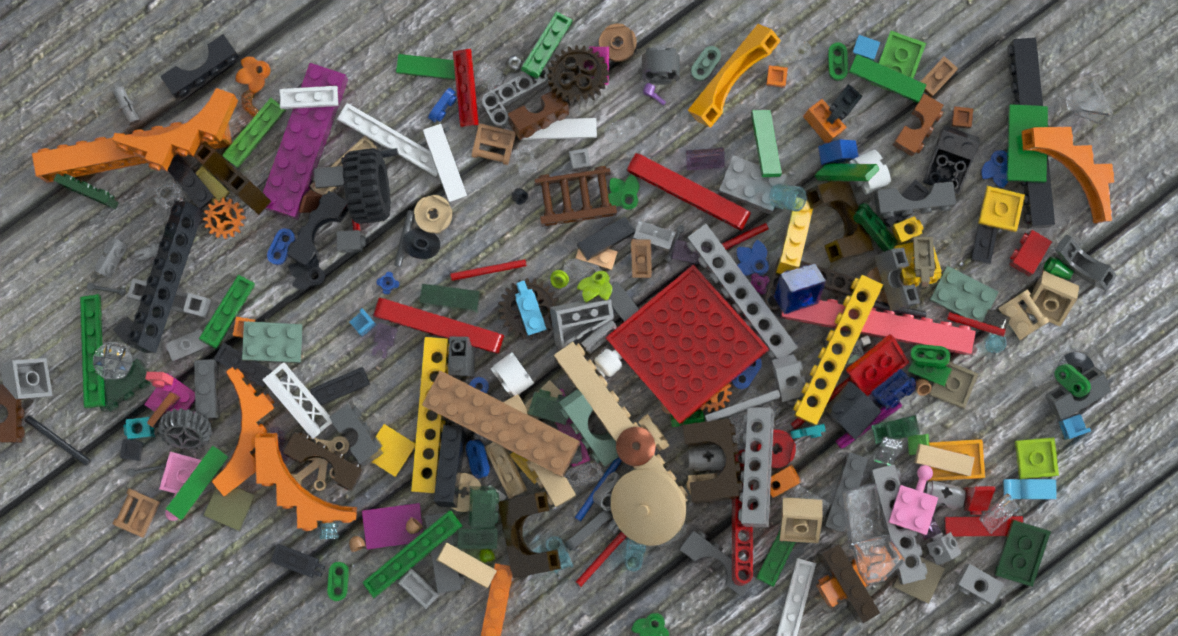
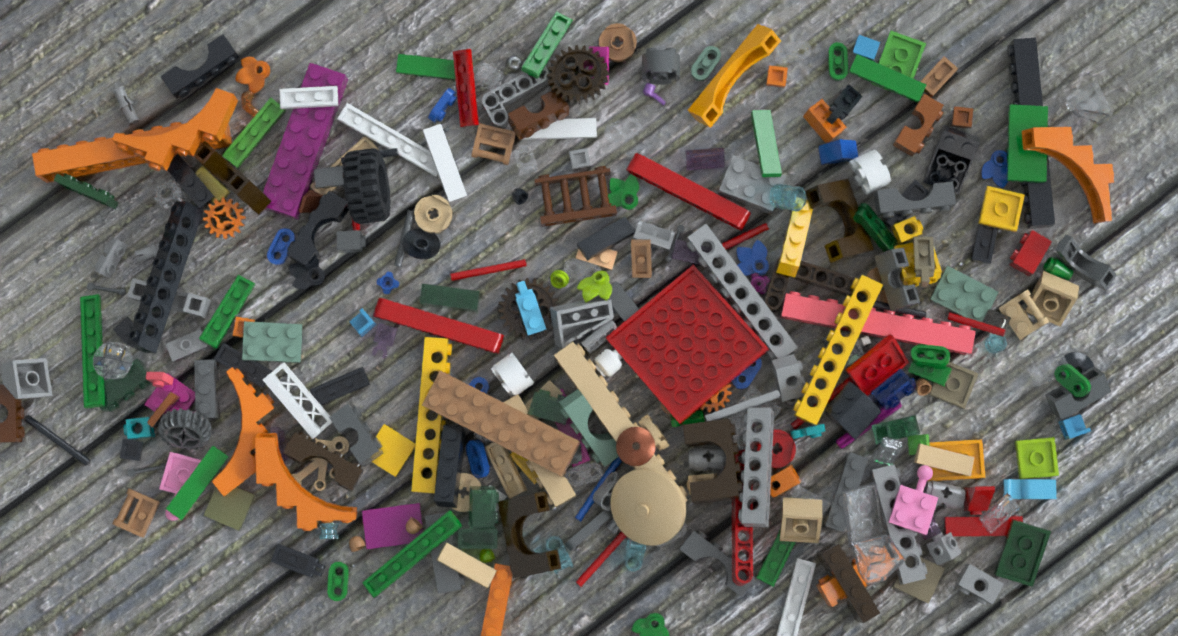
(418, 588): light grey plate -> none
(461, 357): dark grey slope -> none
(799, 288): clear blue brick -> none
(847, 172): green tile -> none

